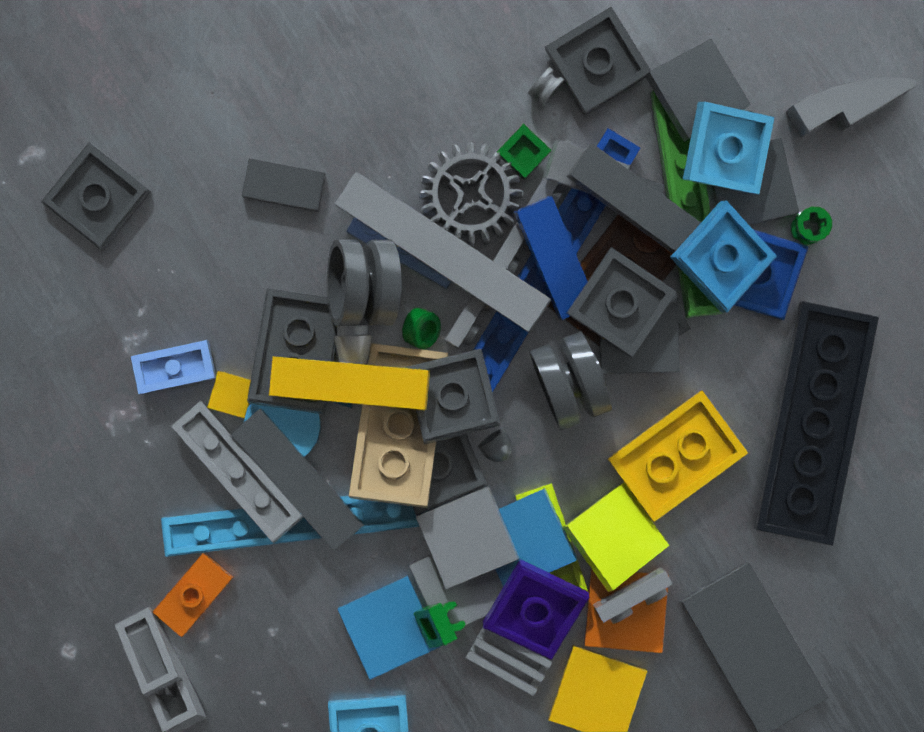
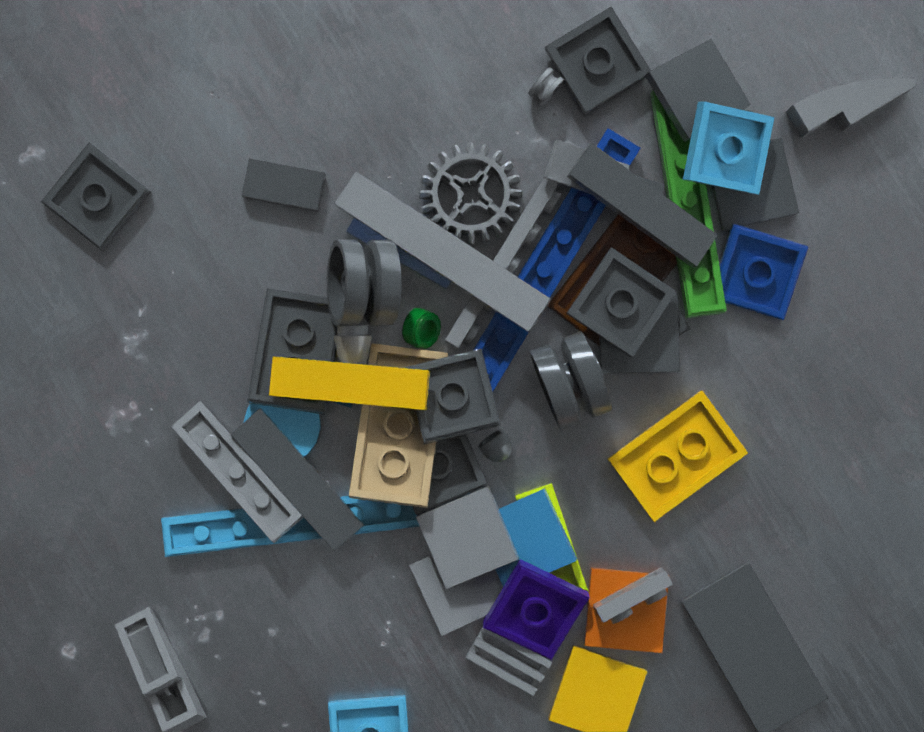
(173, 367): light blue plate -> none
(193, 594): orange plate -> none
(230, 394): yellow tile -> none
(385, 627): dark azure tile -> none
(436, 625): green tile -> none
(524, 151): green tile -> none
(552, 253): blue tile -> none
(615, 537): neon yellow tile -> none
(723, 256): dark azure tile -> none
(816, 215): green bush -> none
(816, 423): black plate -> none

